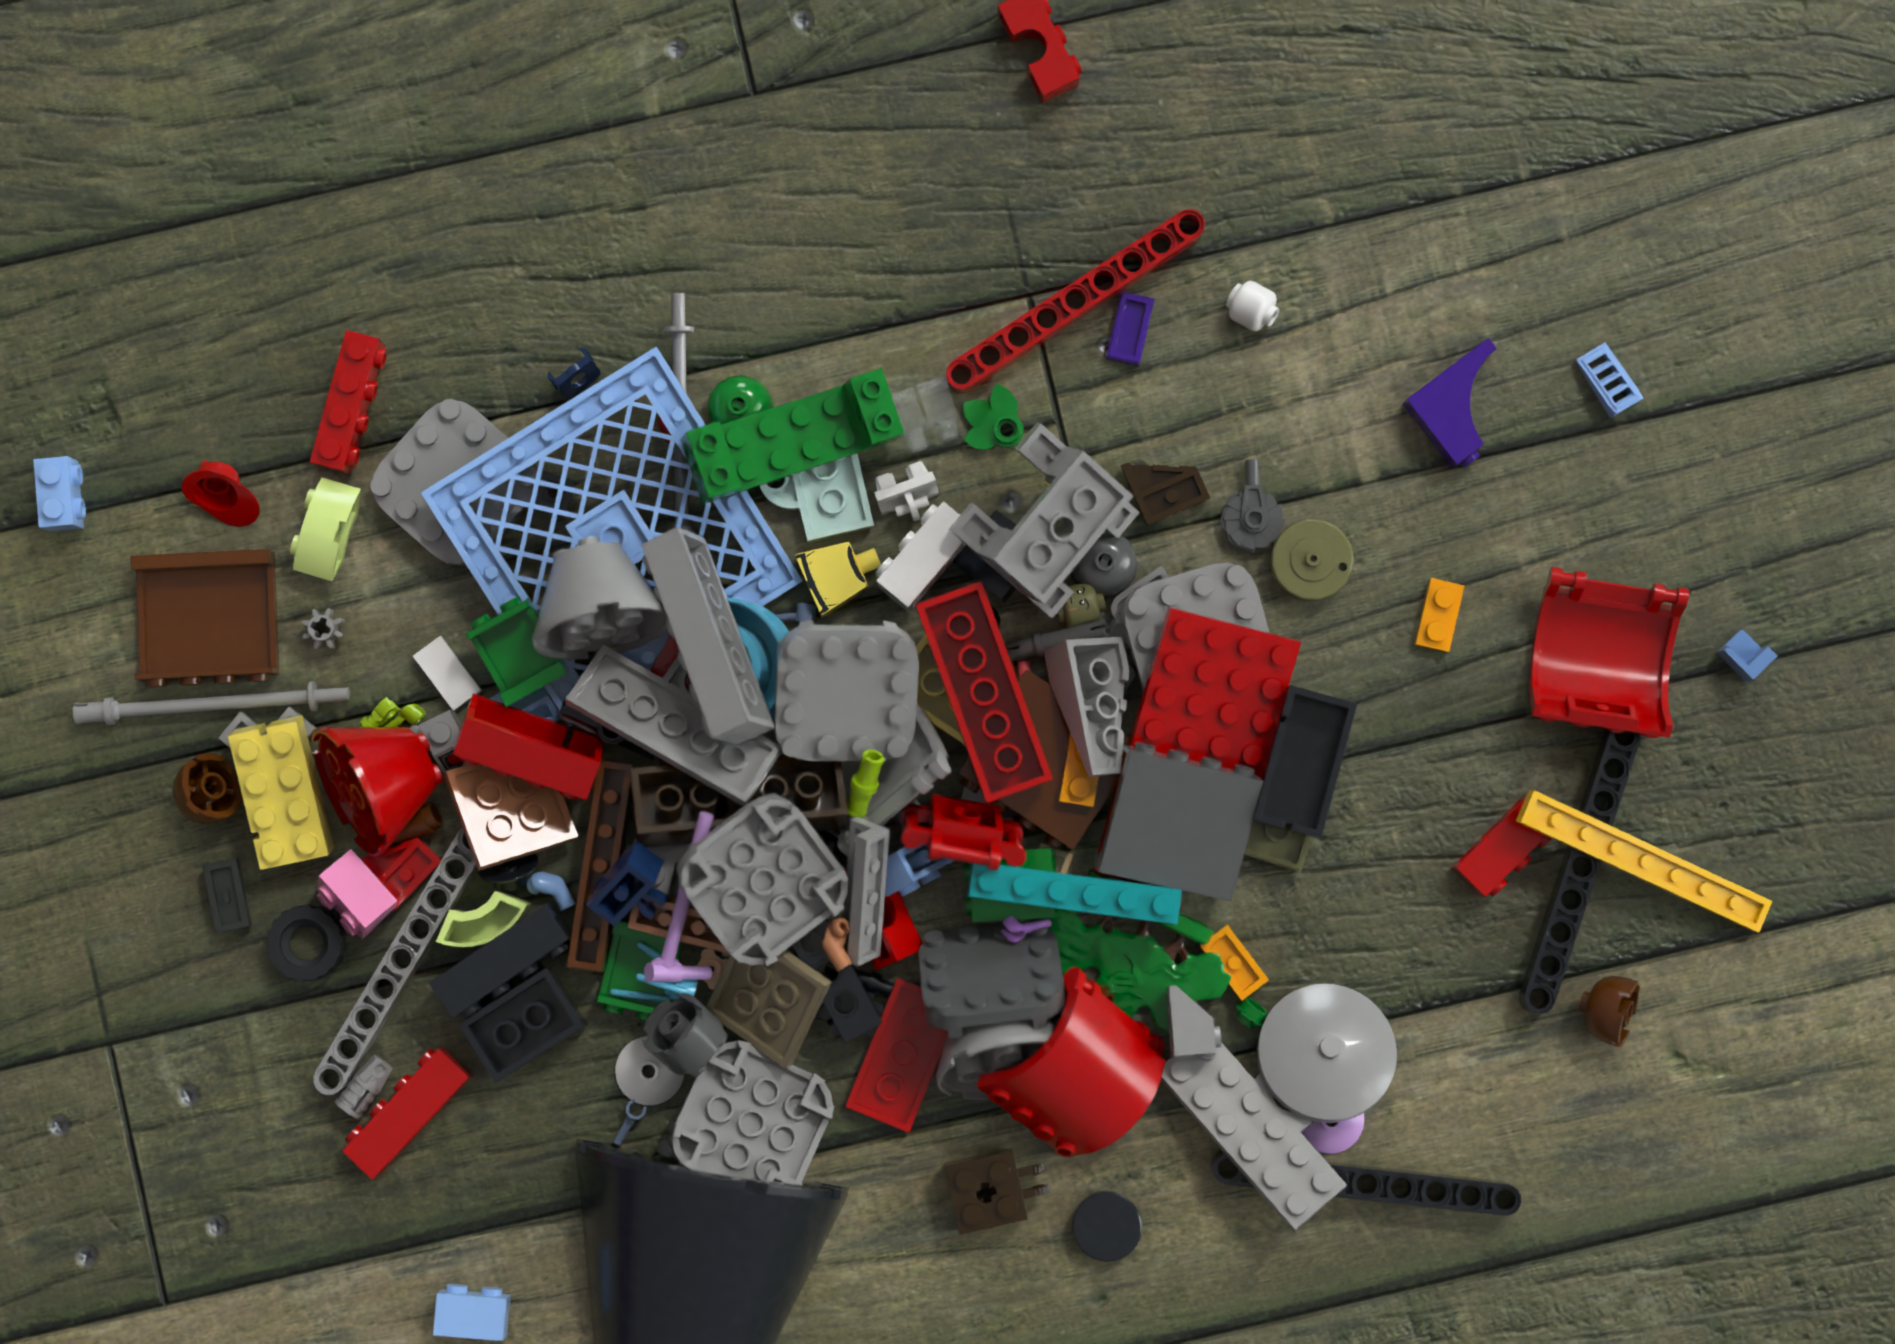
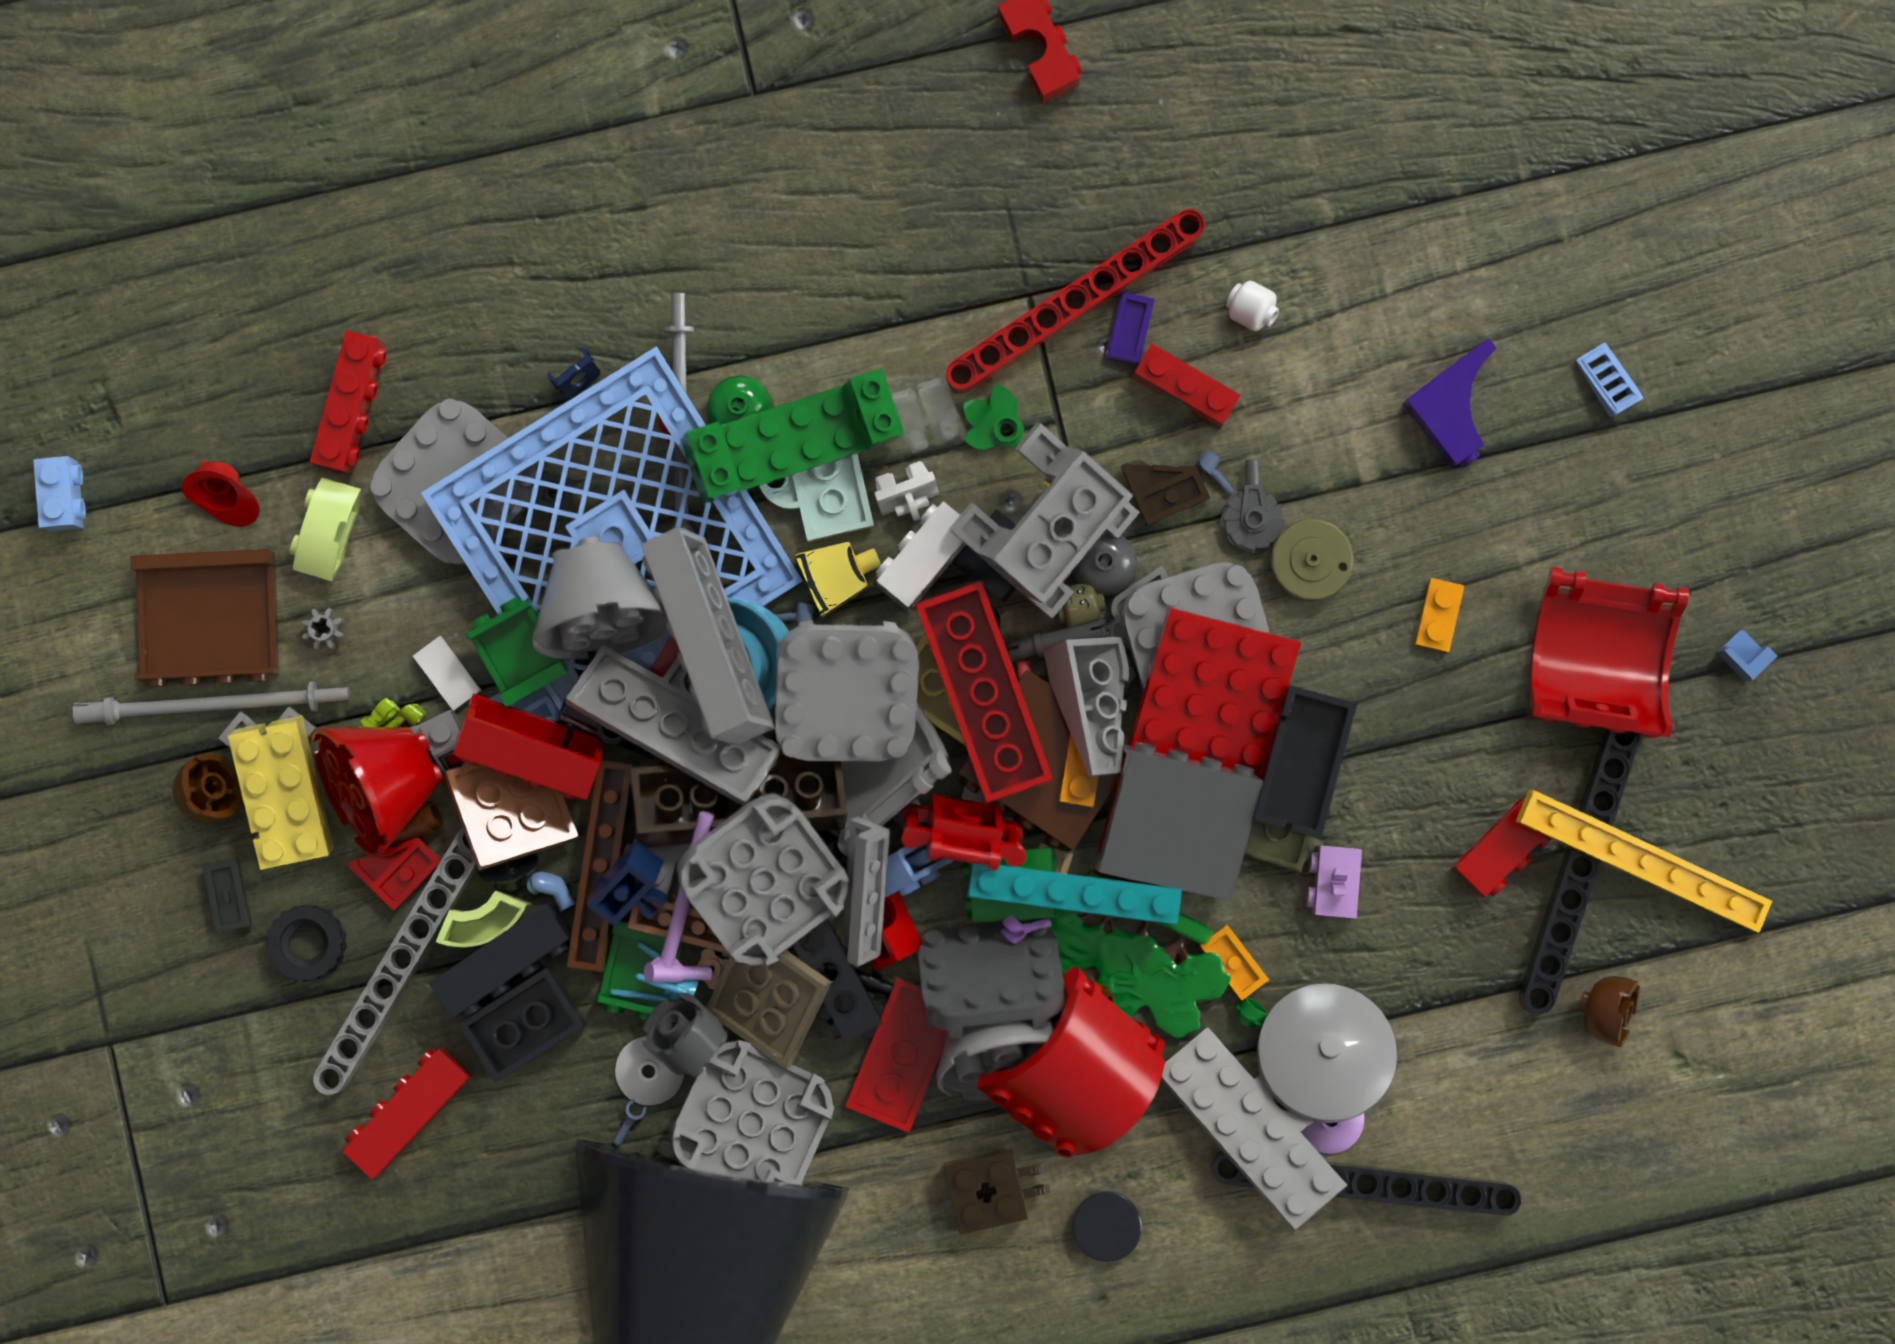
(354, 895): bright pink slope -> none
(364, 1087): light grey hinge -> none
(472, 1313): light blue brick -> none
(833, 943): nougat arm -> none
(865, 783): lime pin -> none
(1189, 1027): light grey slope -> none
(1196, 390): none -> red arch
(1207, 463): none -> sand blue hand
(1334, 881): none -> lavender brick

